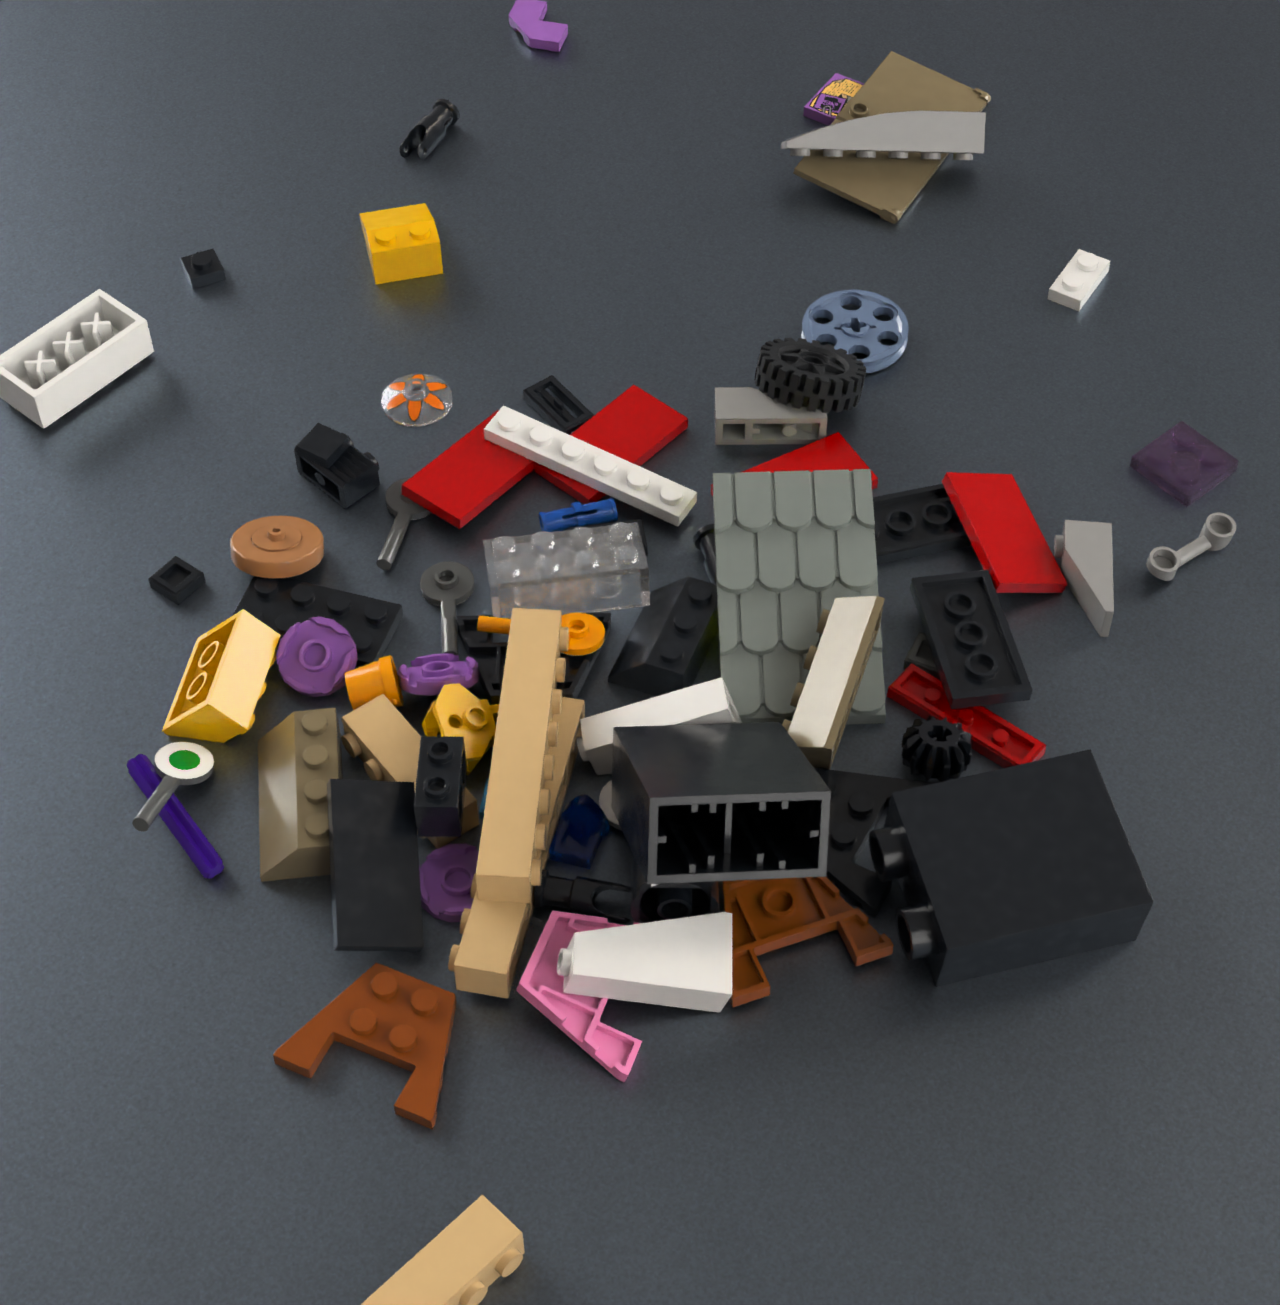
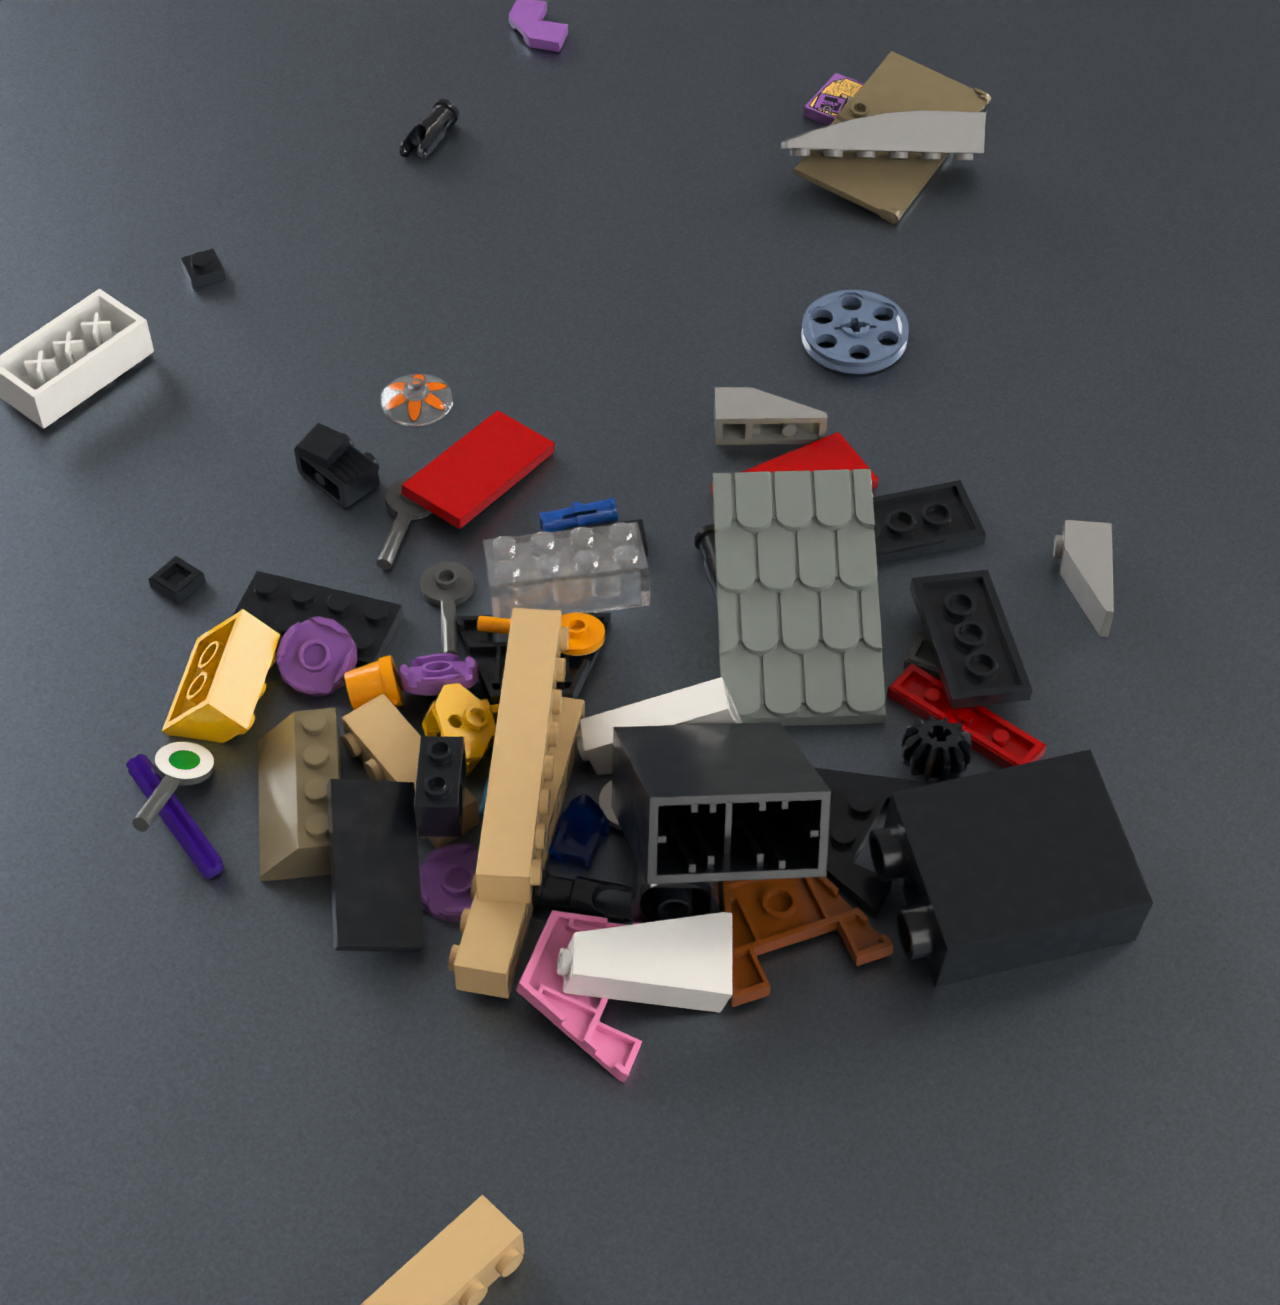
(277, 547): medium nougat wheel -> none
(388, 1019): dark orange wing -> none
(402, 243): yellow slope -> none
(552, 409): black tile -> none
(590, 465): white plate -> none
(628, 427): red tile -> none
(669, 638): black slope -> none
(810, 375): black wheel -> none
(833, 676): slope -> none
(1004, 533): red tile -> none
(1078, 280): white plate -> none
(1184, 463): clear purple plate -> none
(1214, 536): light grey bar -> none

